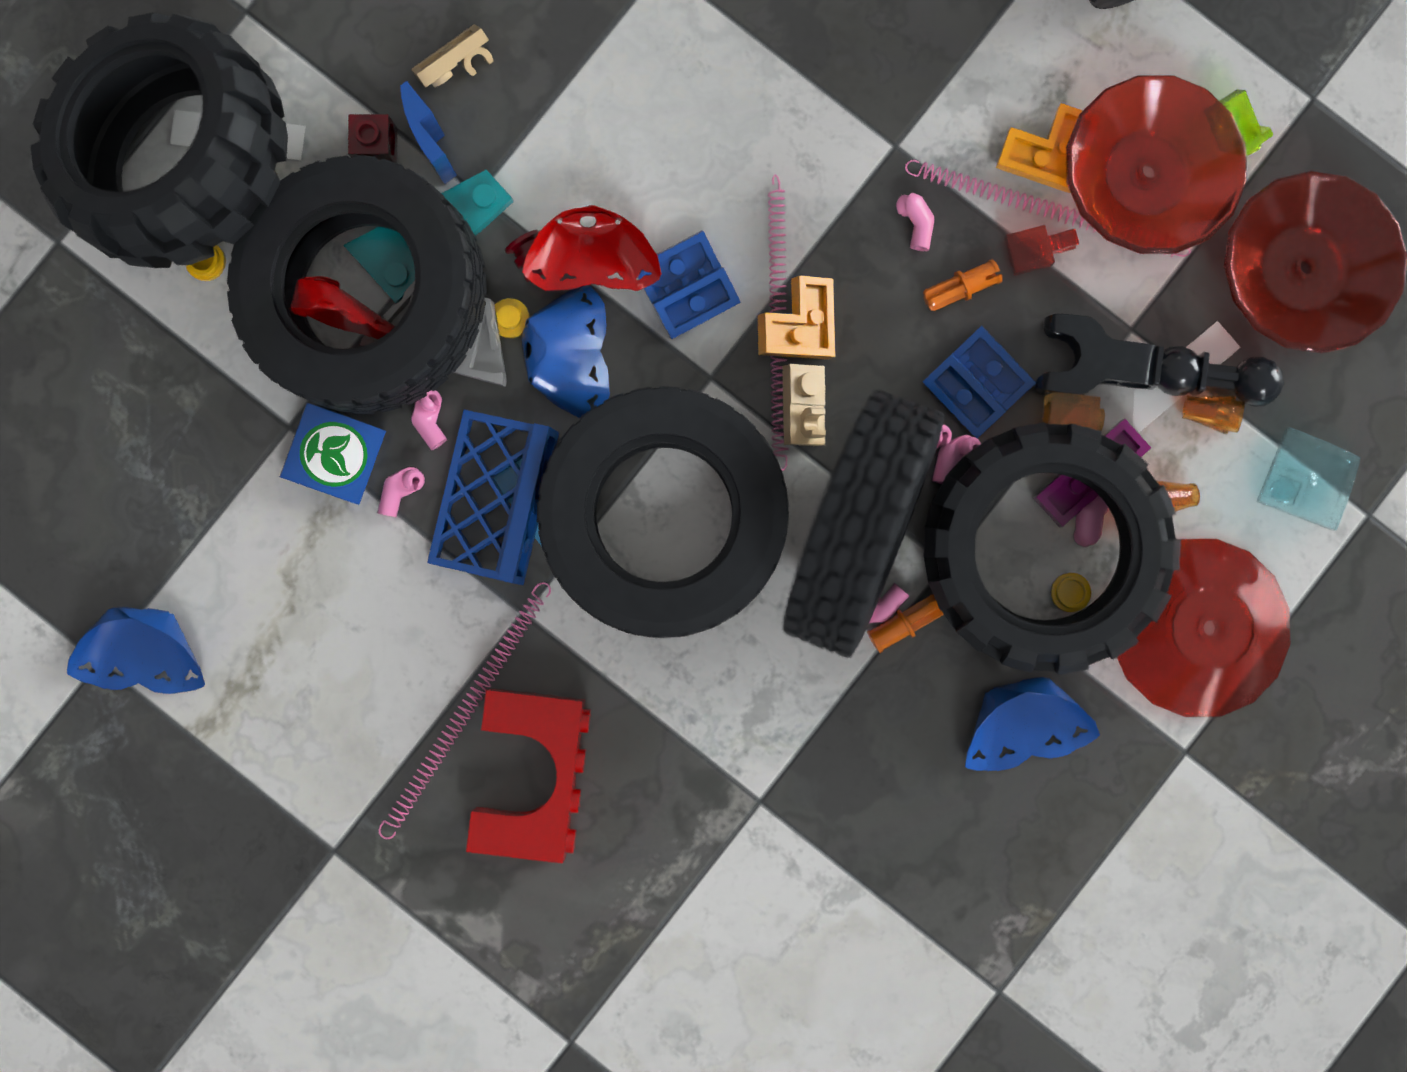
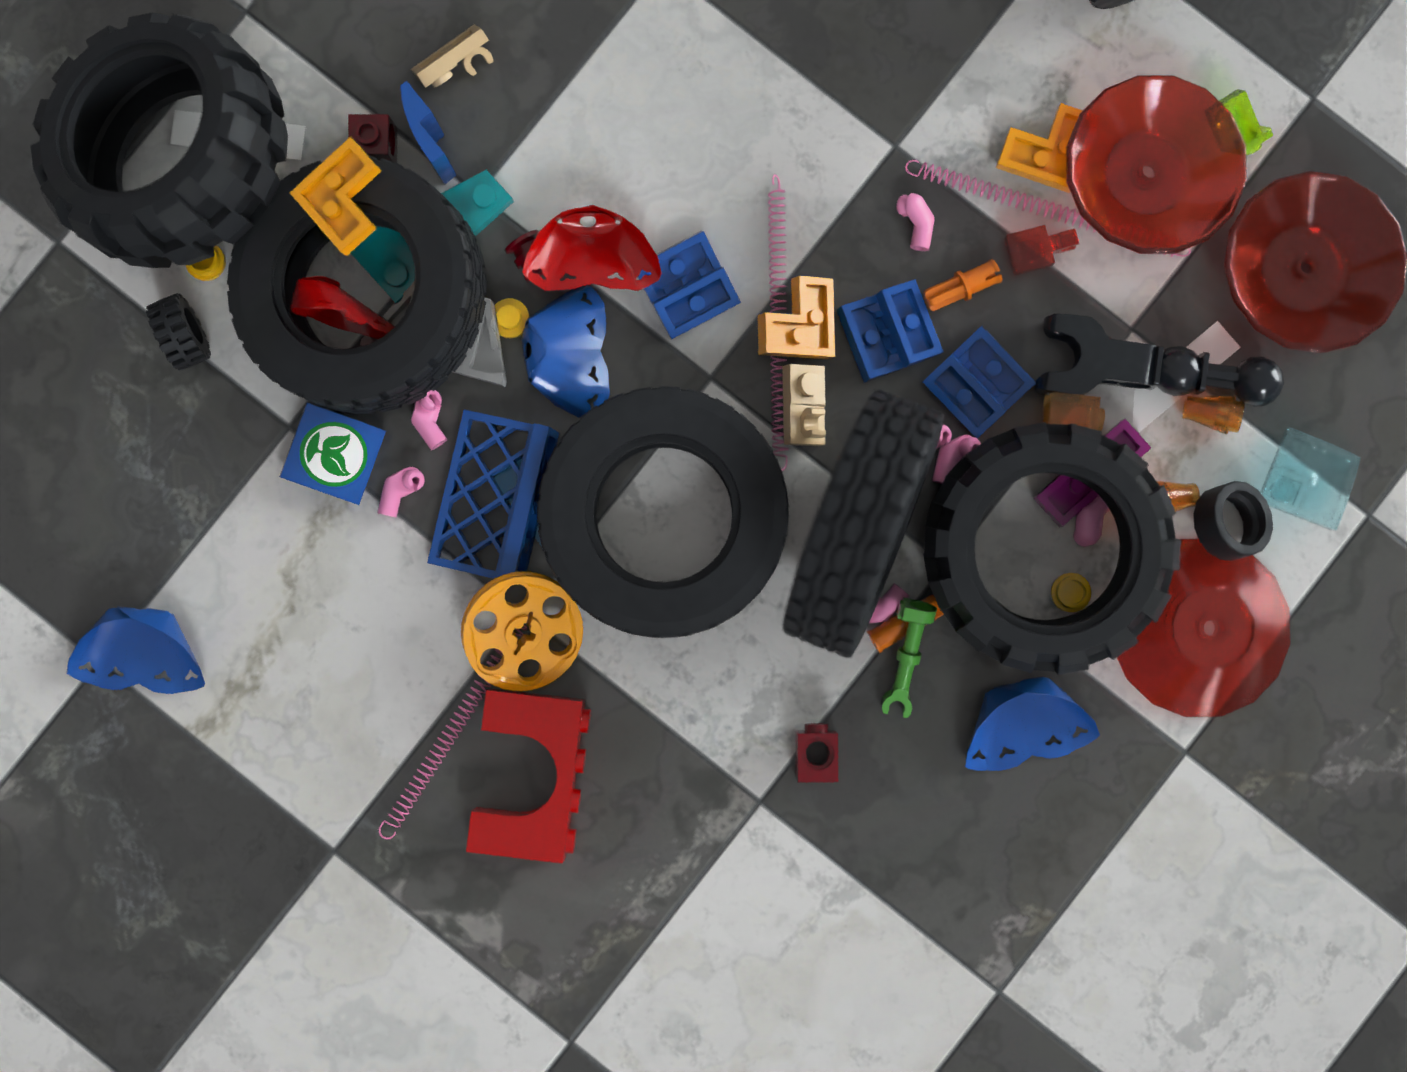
(178, 331): none -> black tyre
(329, 193): none -> light orange plate
(511, 616): none -> light orange wedge
(821, 771): none -> dark red brick
(889, 330): none -> blue slope
(918, 615): none -> bright green piece
(1254, 514): none -> black tyre

